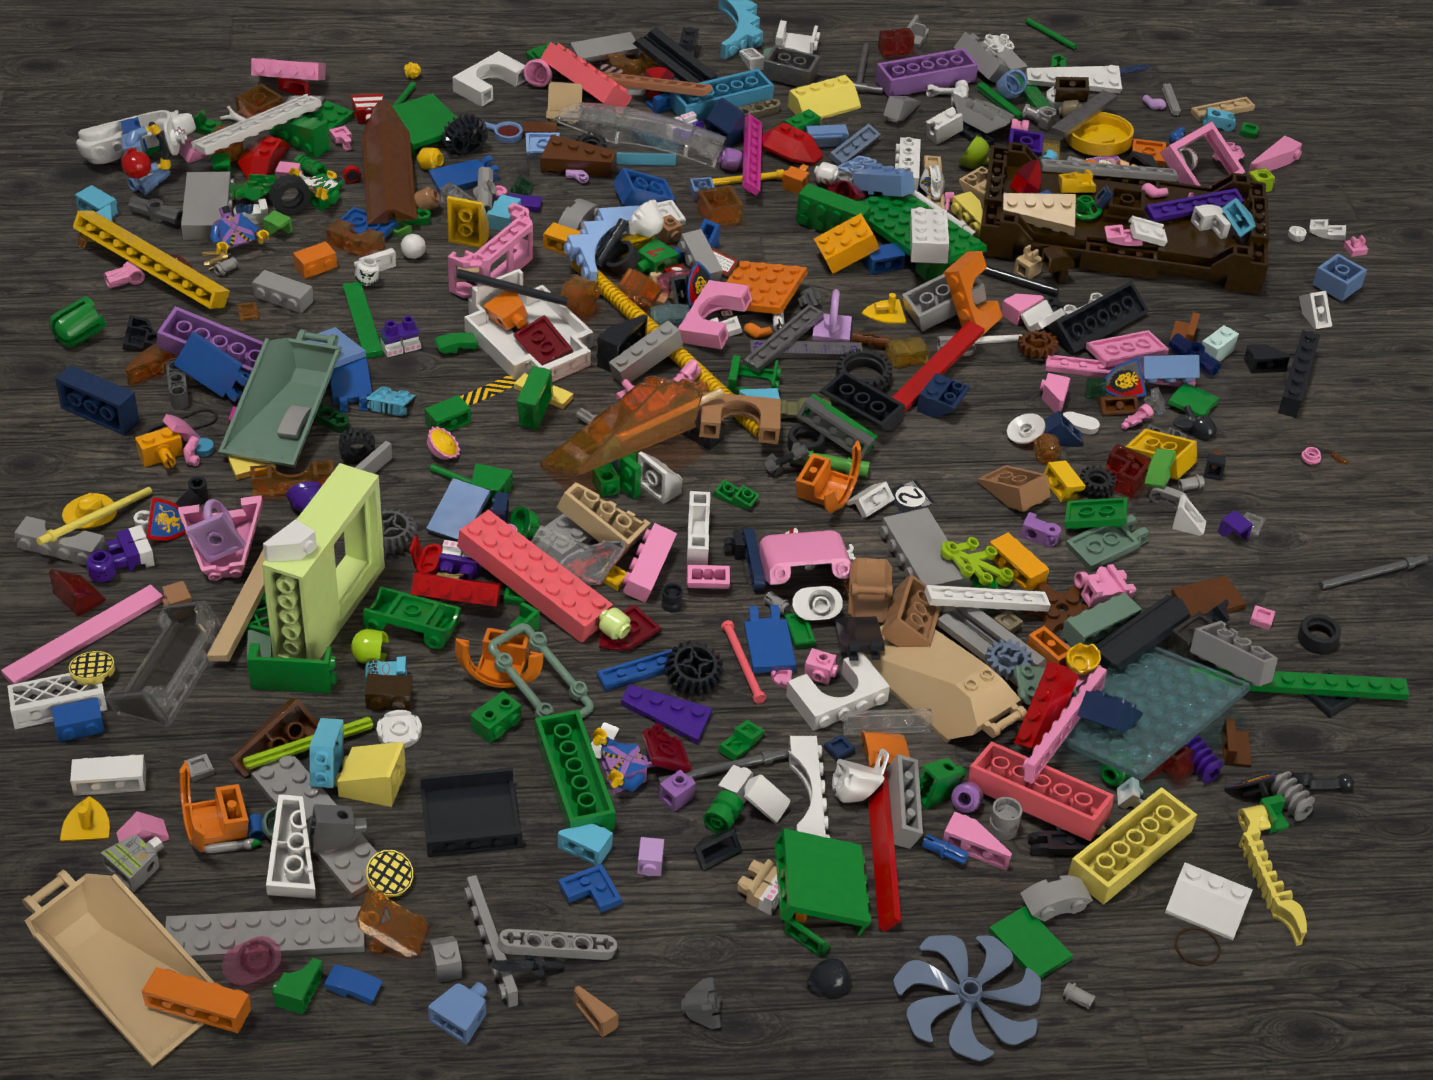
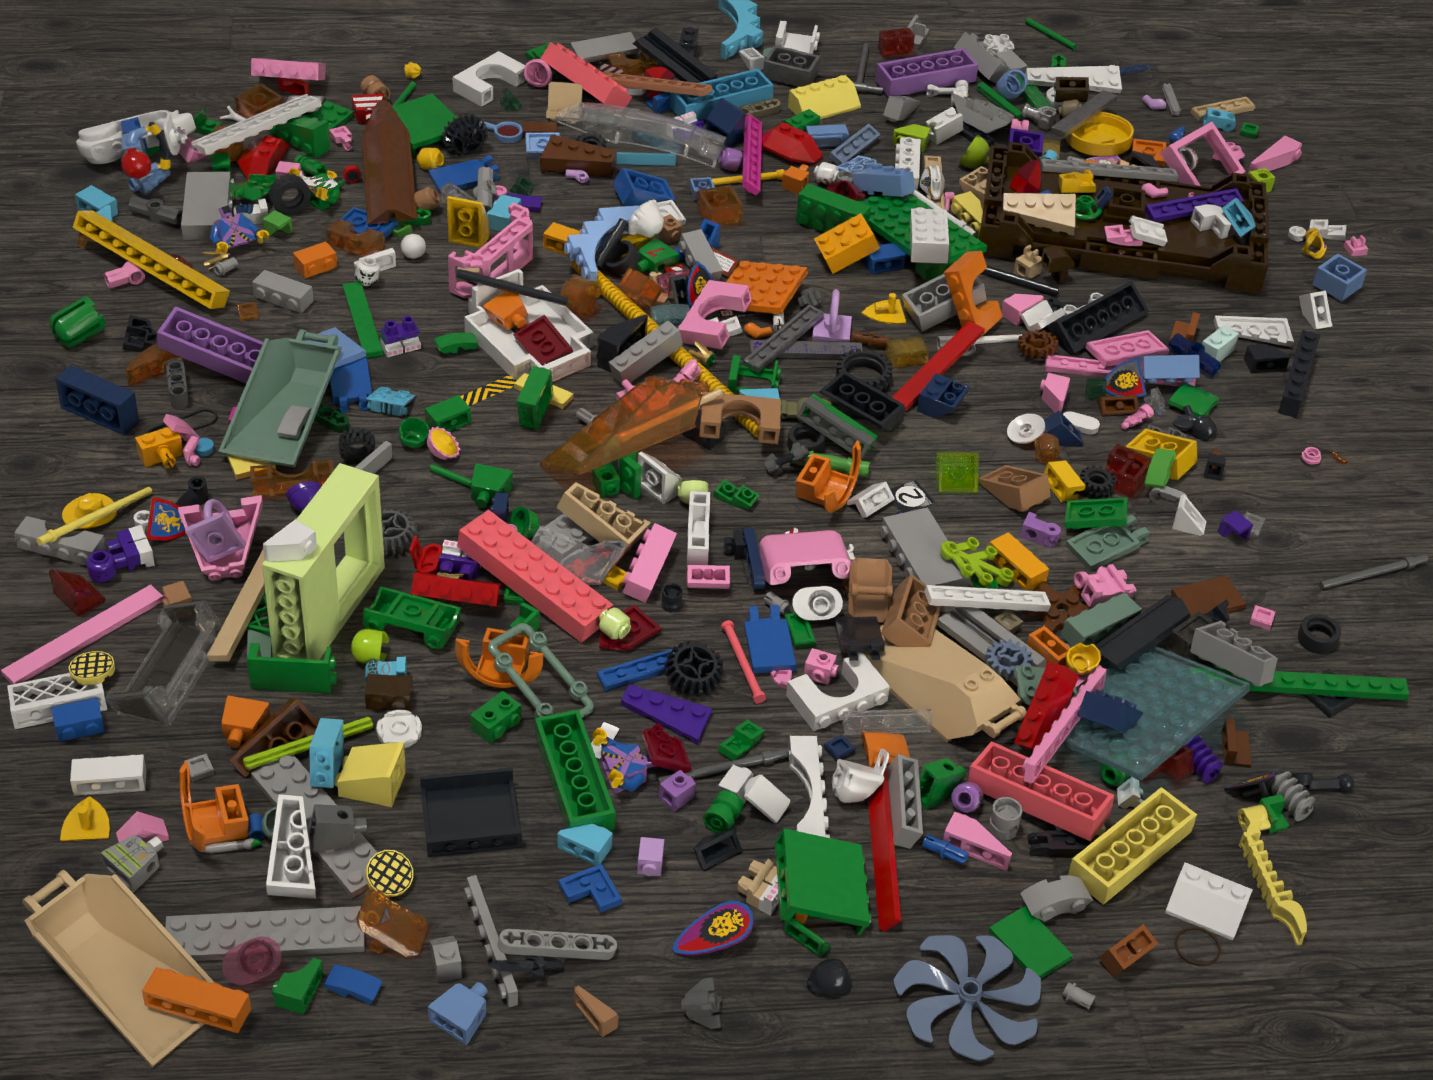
(212, 367): blue tile -> none
(242, 719): none -> orange torso
(374, 85): none -> medium nougat wheel
(413, 432): none -> green hair
(457, 509): medium blue tile -> none
(509, 100): none -> clear green tile
(579, 213): light grey brick -> none
(693, 485): none -> yellowish green hair
(704, 356): none -> pearl gold piece
(716, 930): none -> shield
(914, 131): none -> lime slope
(957, 471): none -> clear neon green slope
(1128, 950): none -> dark orange brick
(1191, 483): light grey pin -> none
(1258, 328): none -> white wing
(1314, 238): none -> yellow piece

